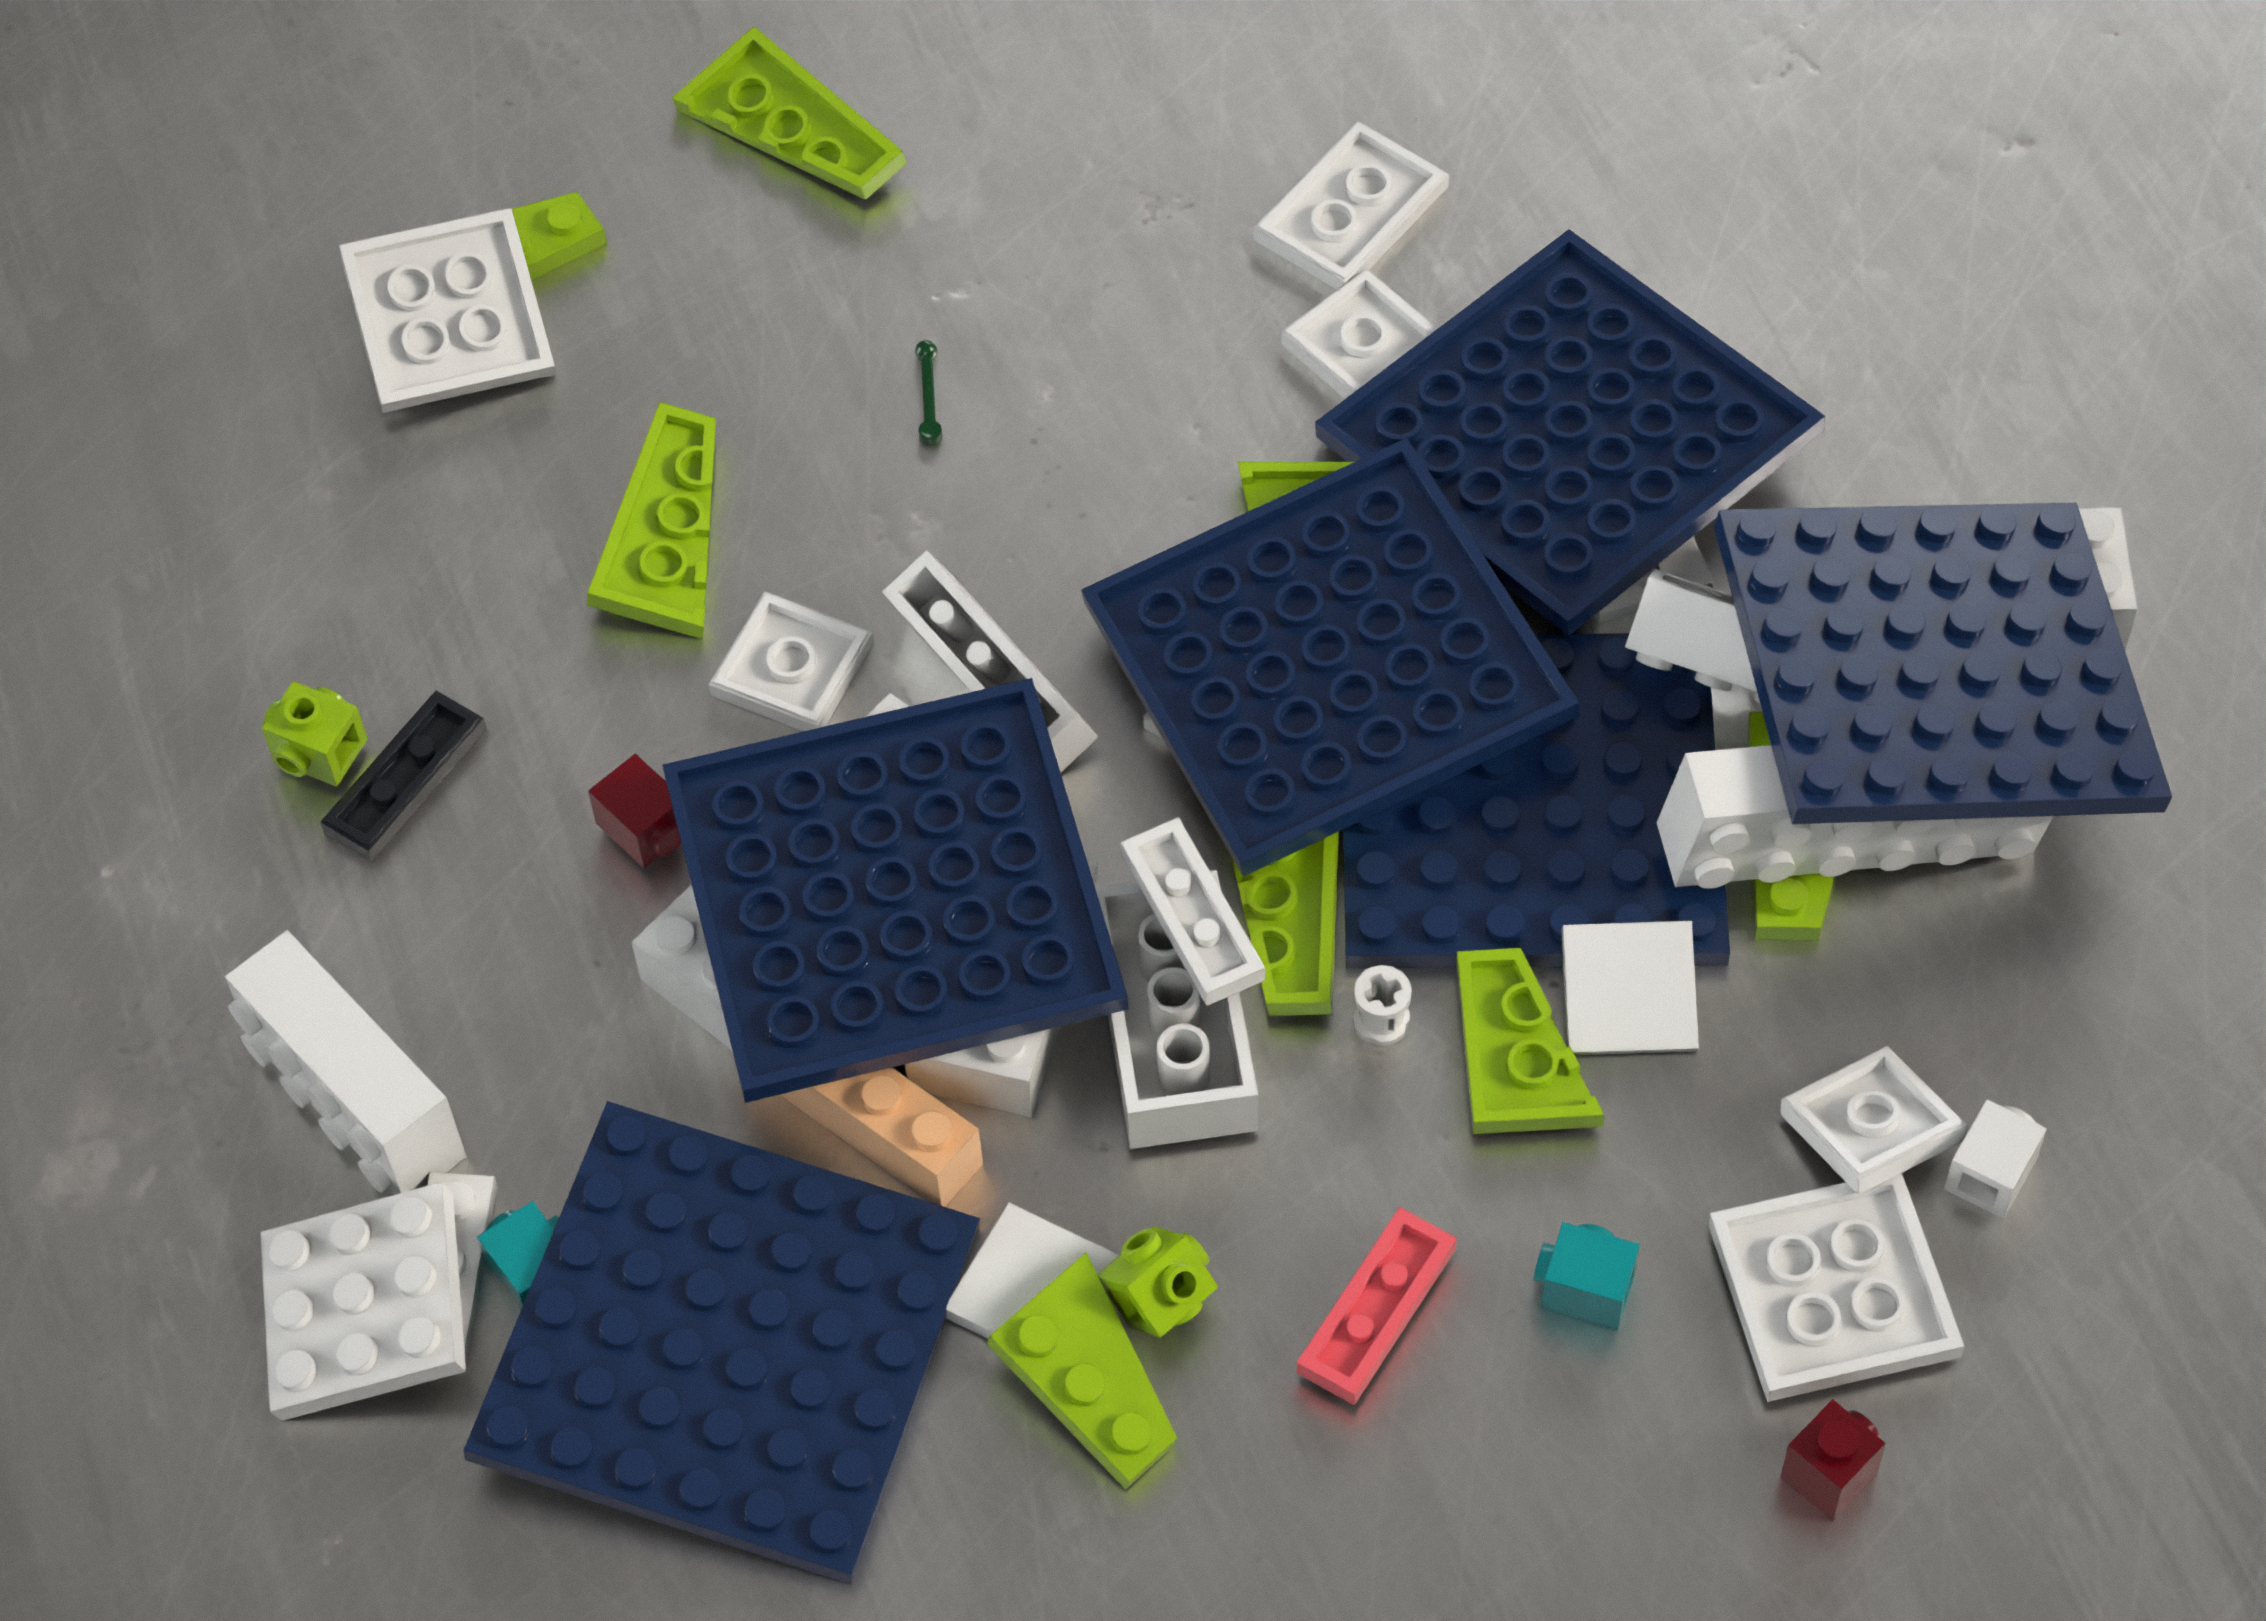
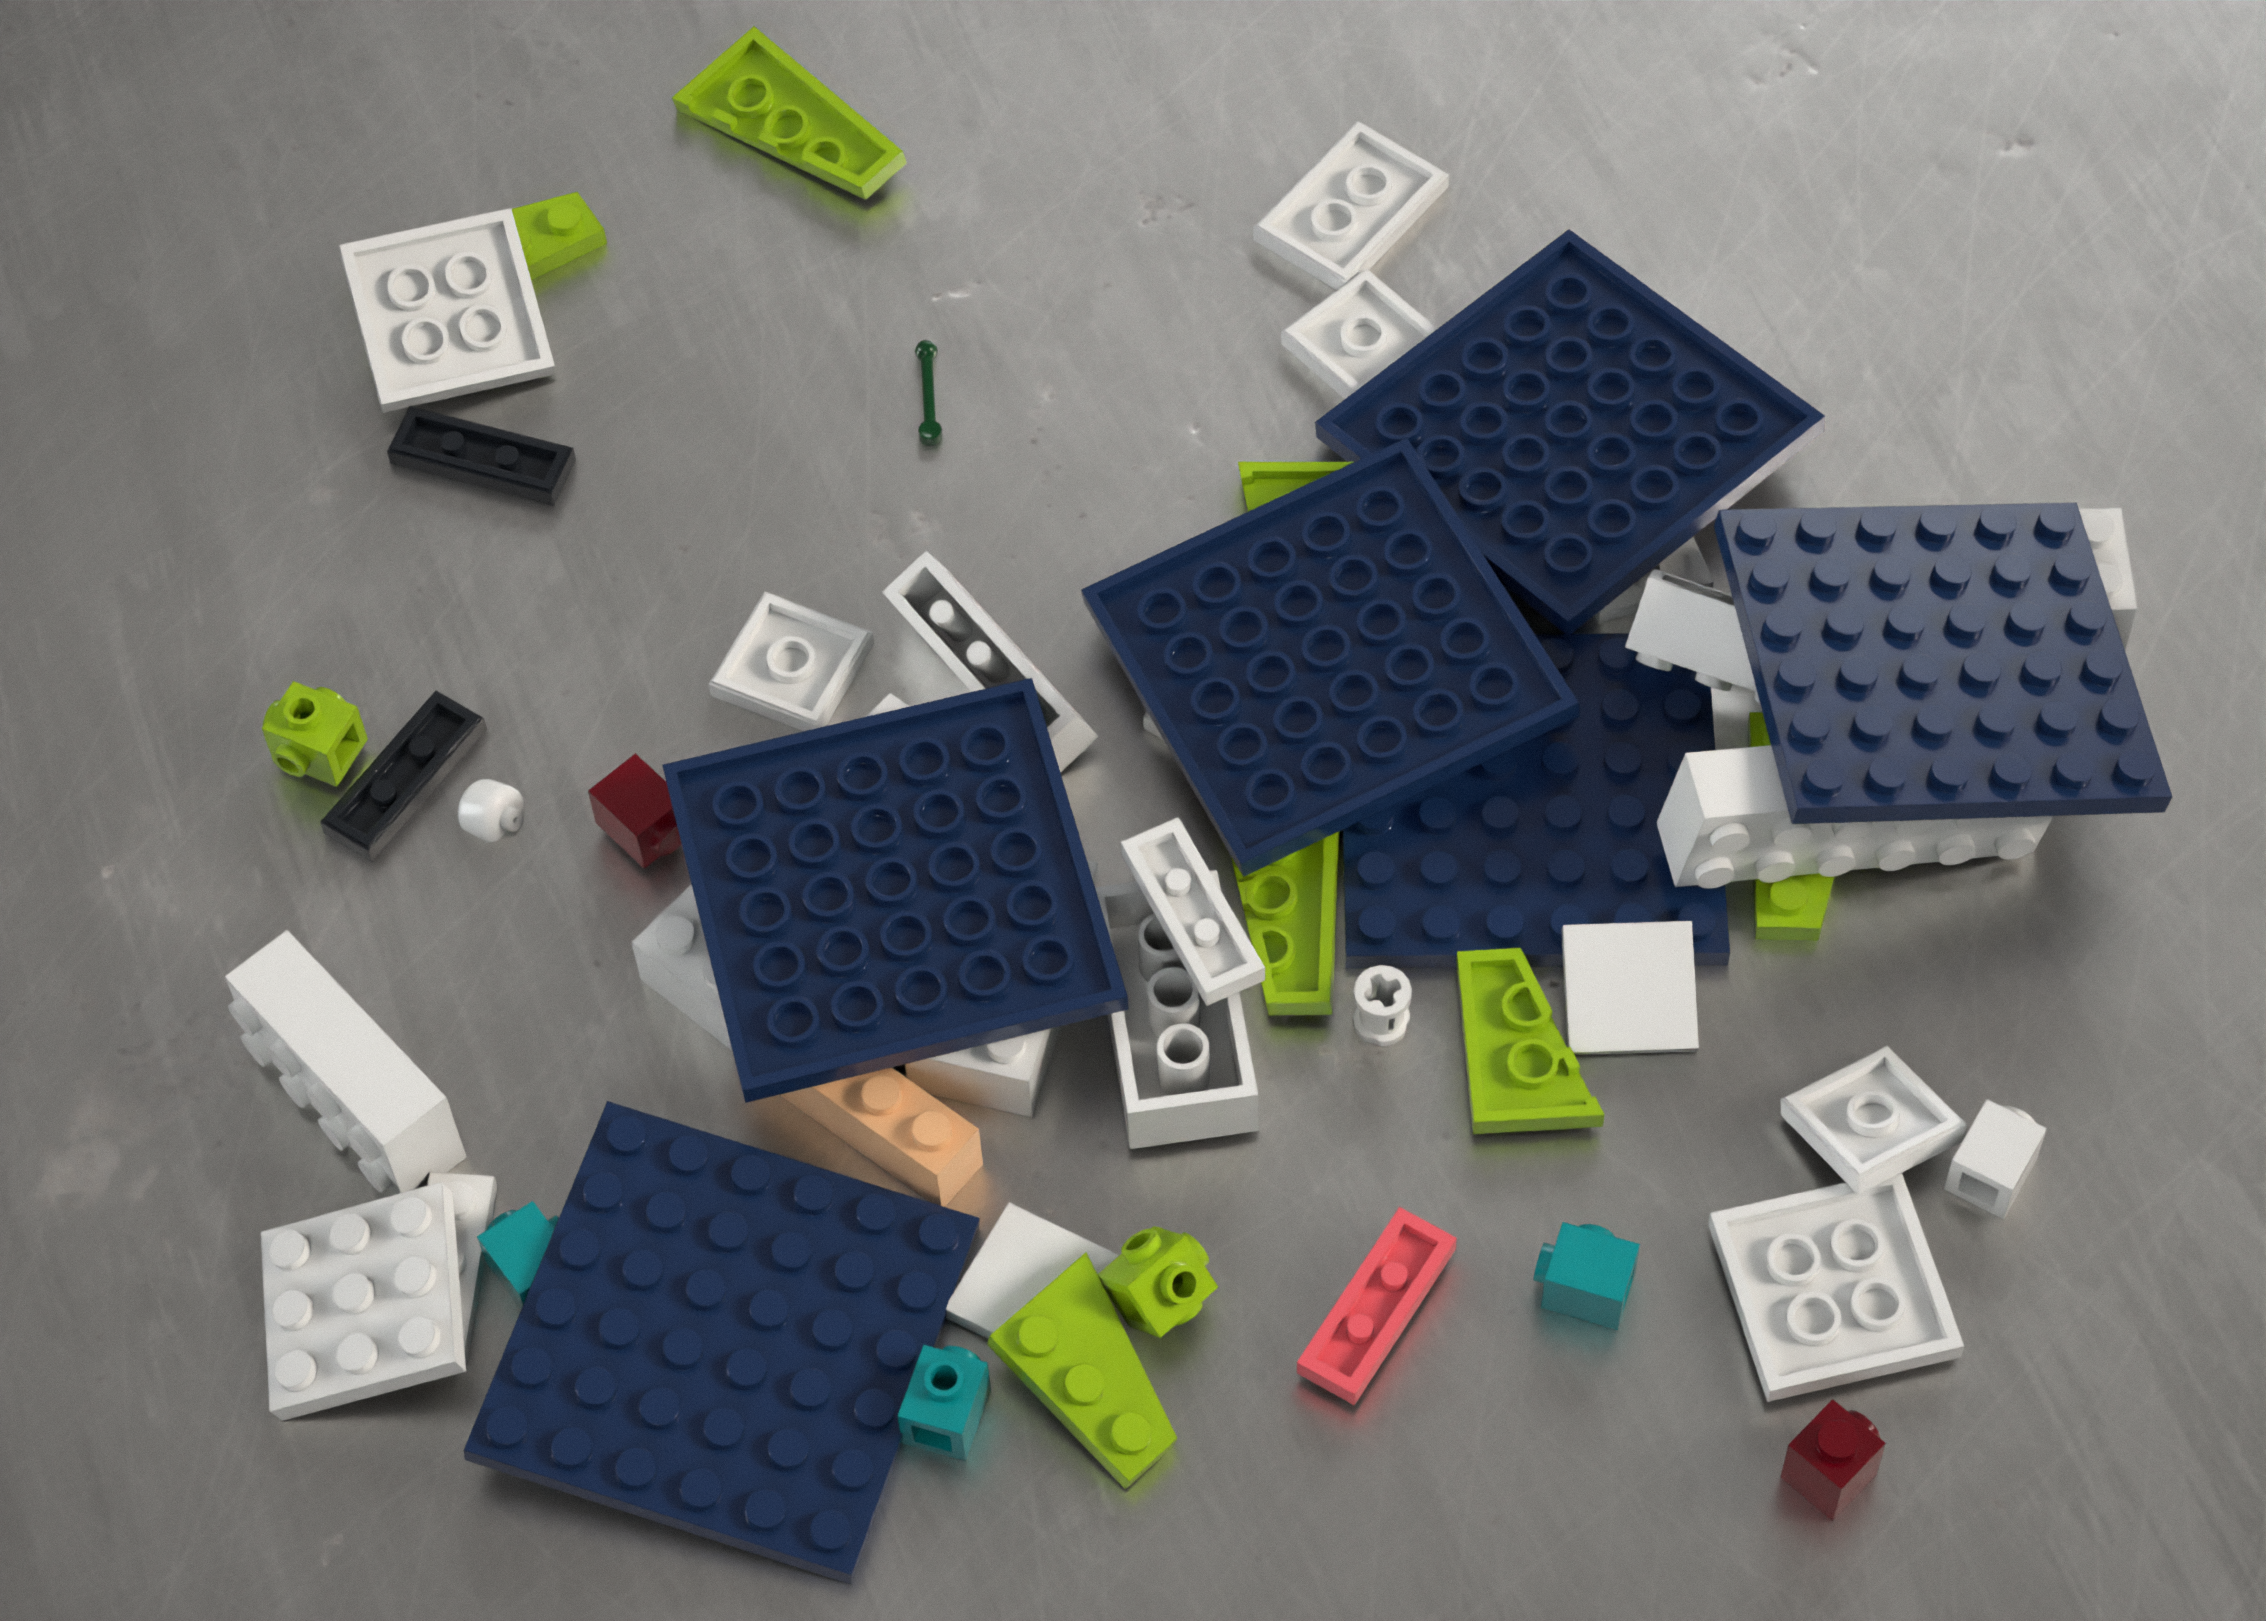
(481, 455): none -> black tile
(490, 809): none -> white piece
(661, 533): lime wing -> none
(945, 1401): none -> teal brick

